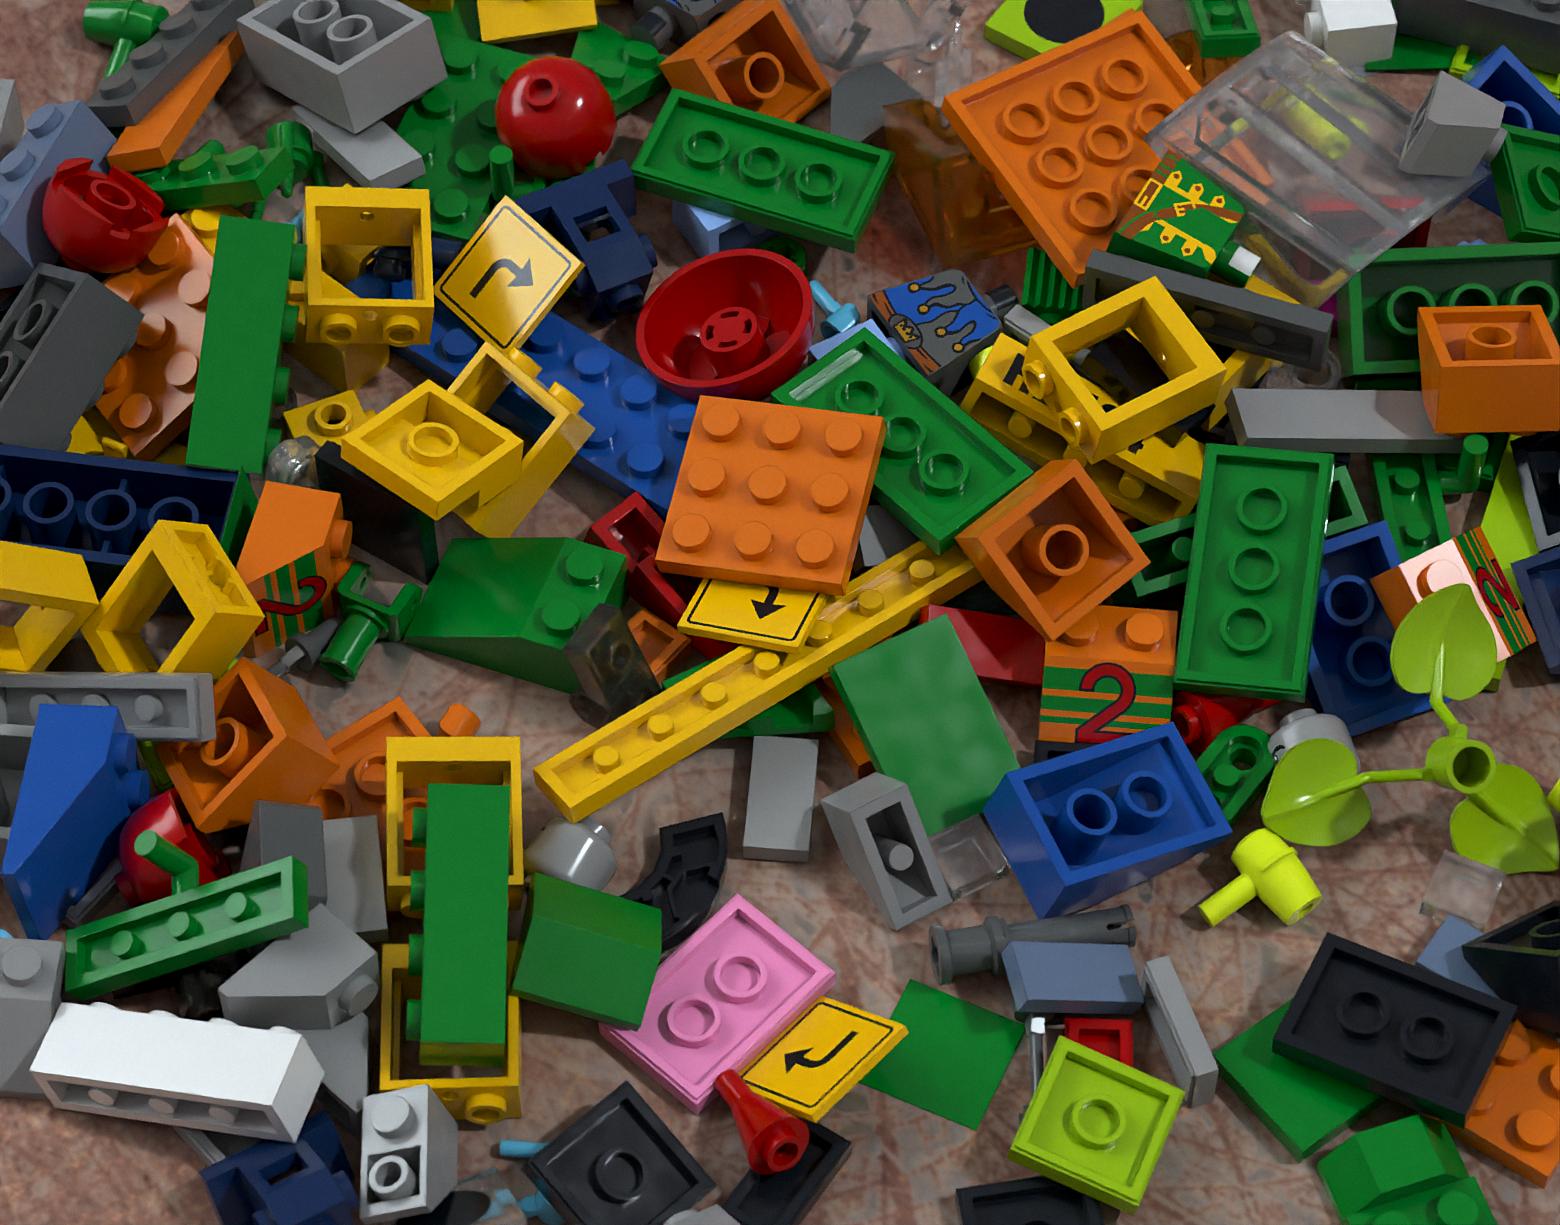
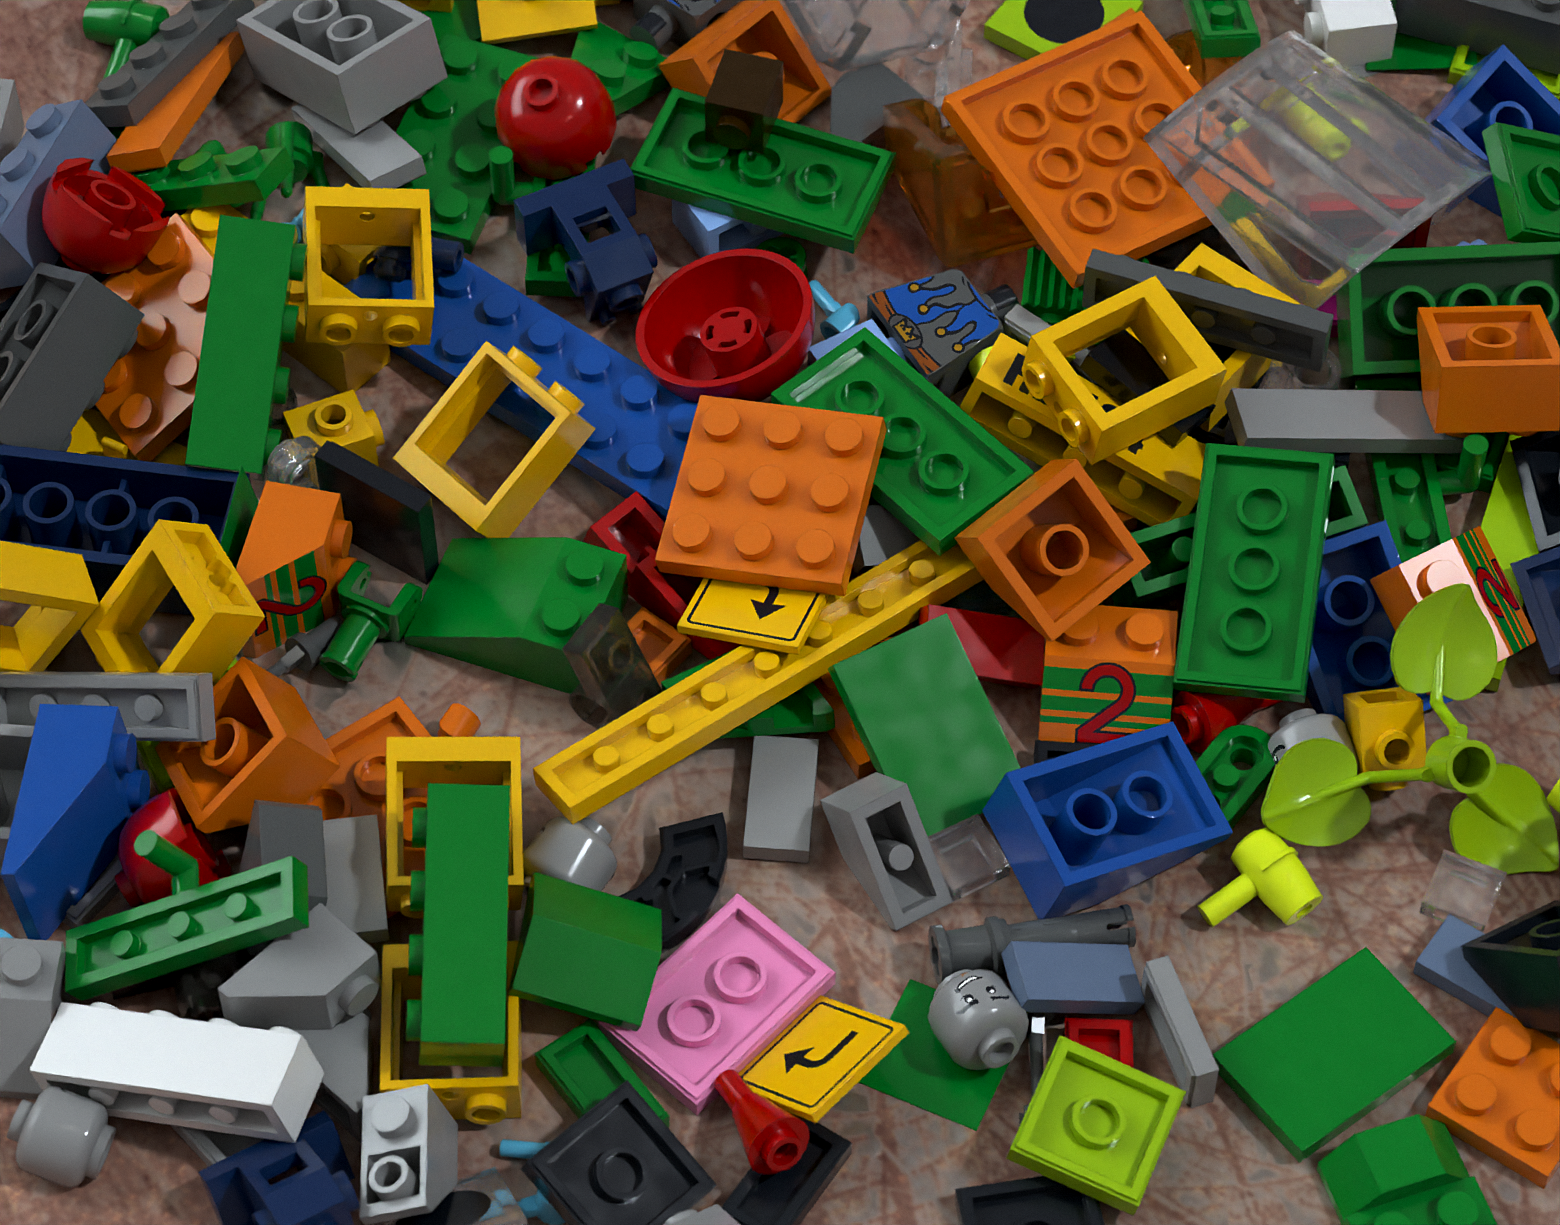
(61, 1137): none -> light grey head
(435, 451): yellow plate -> none
(507, 277): yellow piece -> none
(589, 1068): none -> green tile
(744, 101): none -> dark brown brick
(976, 1017): none -> light grey head
(1185, 226): torso -> none
(1386, 731): none -> yellow brick
(1395, 1030): black plate -> none
(1453, 130): light grey slope -> none

